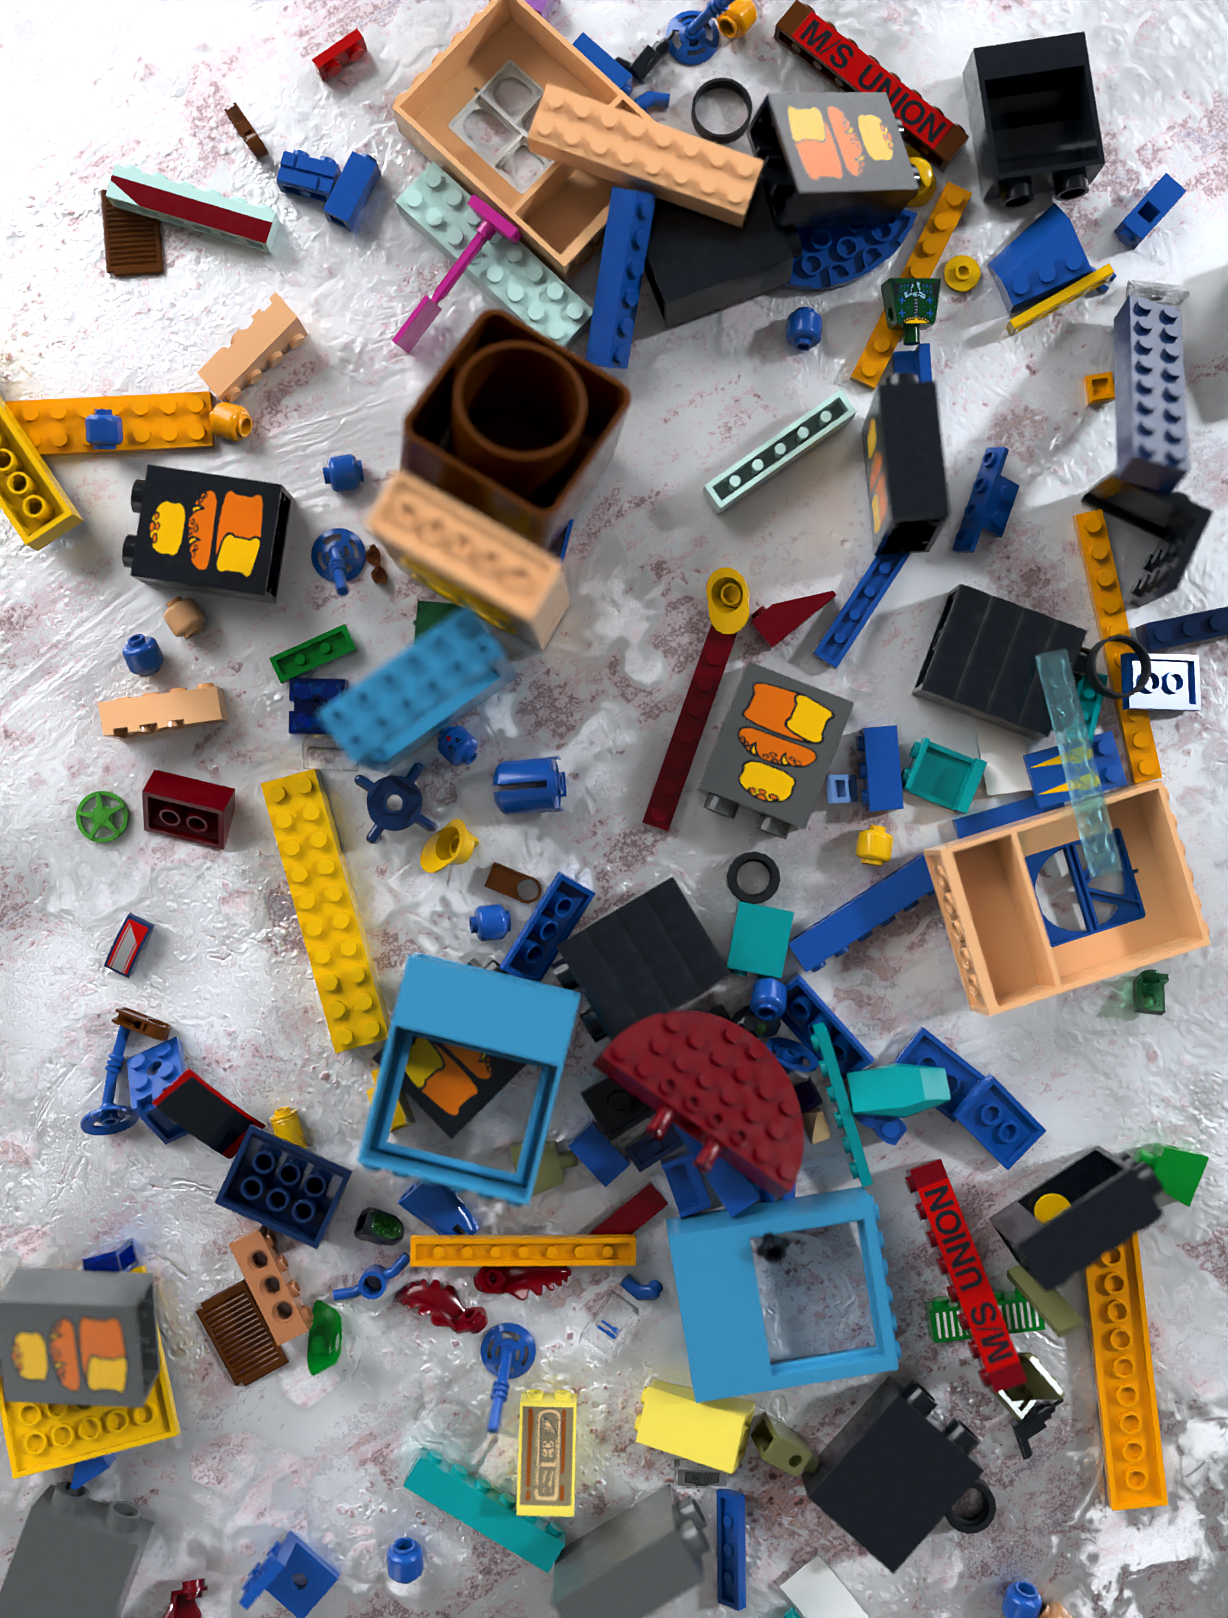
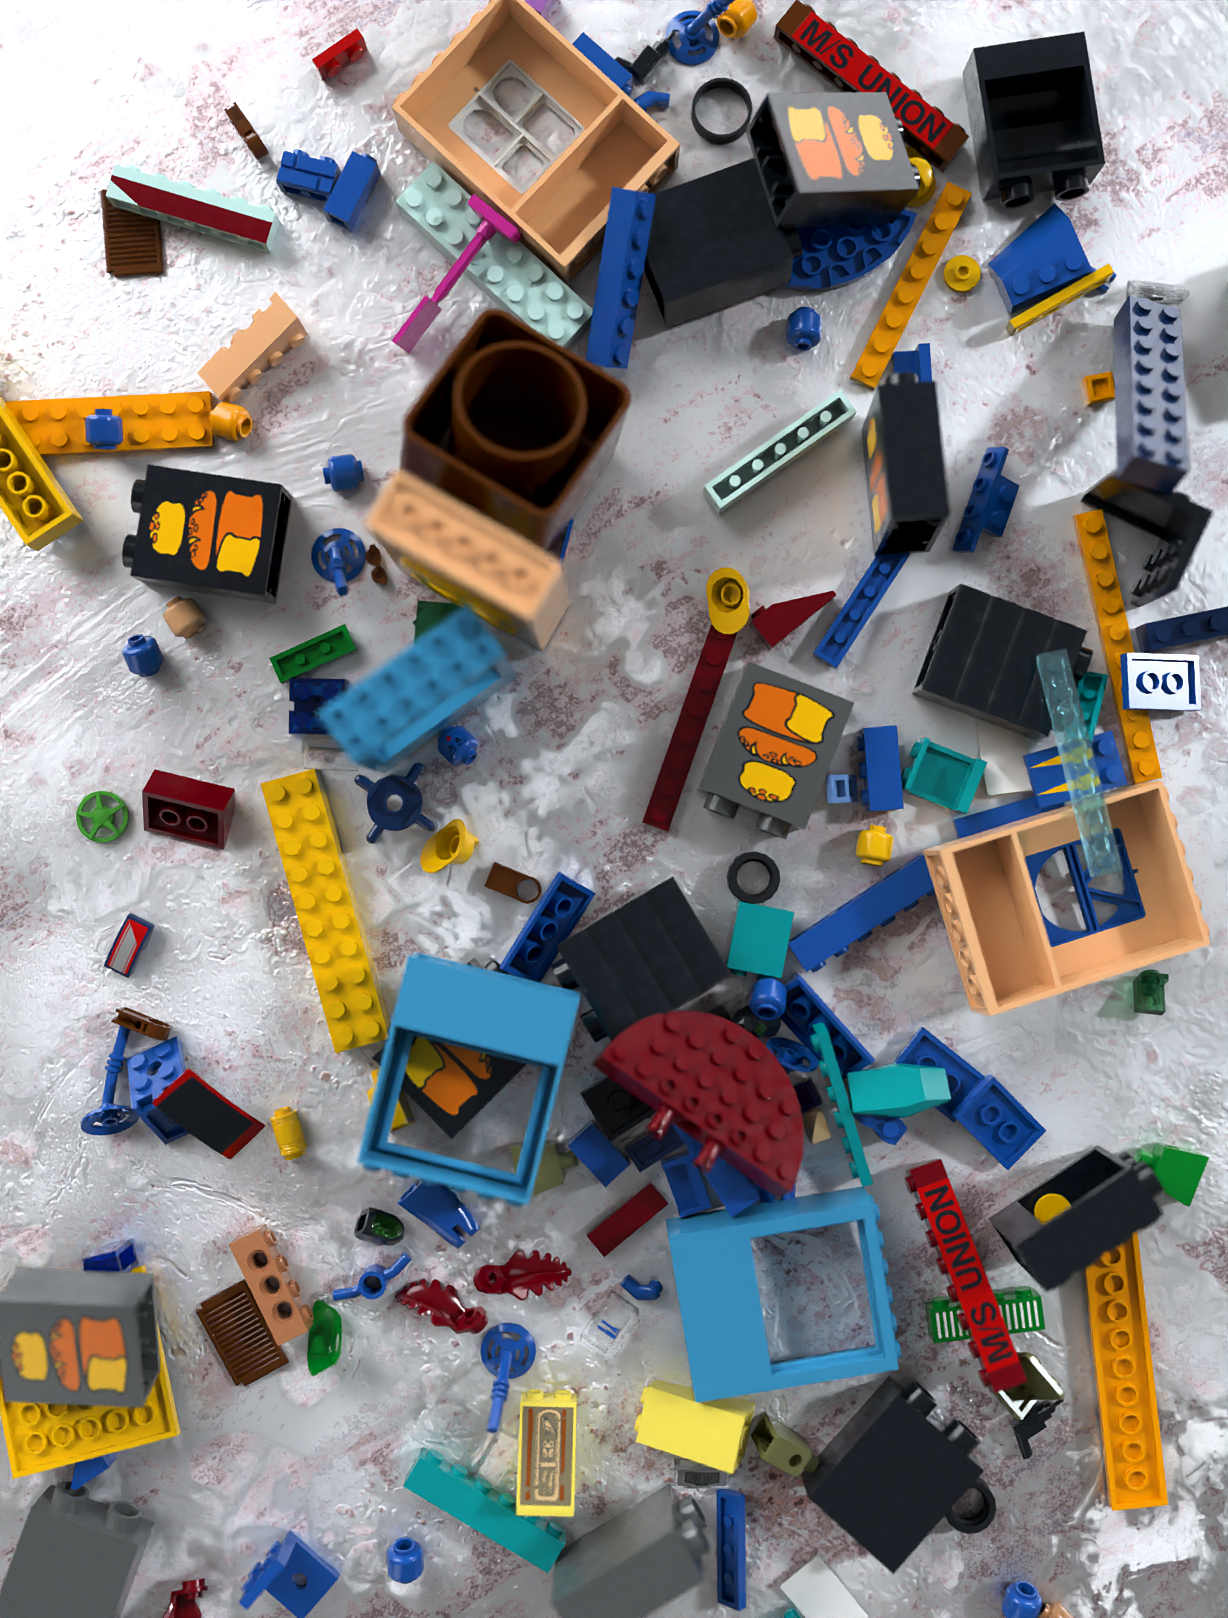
(163, 712): light nougat wedge -> none
(284, 1186): dark blue slope -> none
(490, 922): blue head -> none
(522, 1250): light orange plate -> none
(529, 772): blue cylinder -> none
(644, 155): light nougat brick -> none
(770, 1253): black plate -> none
(910, 305): dark green torso -> none
(1049, 1305): olive tile -> none
(1141, 652): black tyre -> none
(1149, 211): blue brick -> none

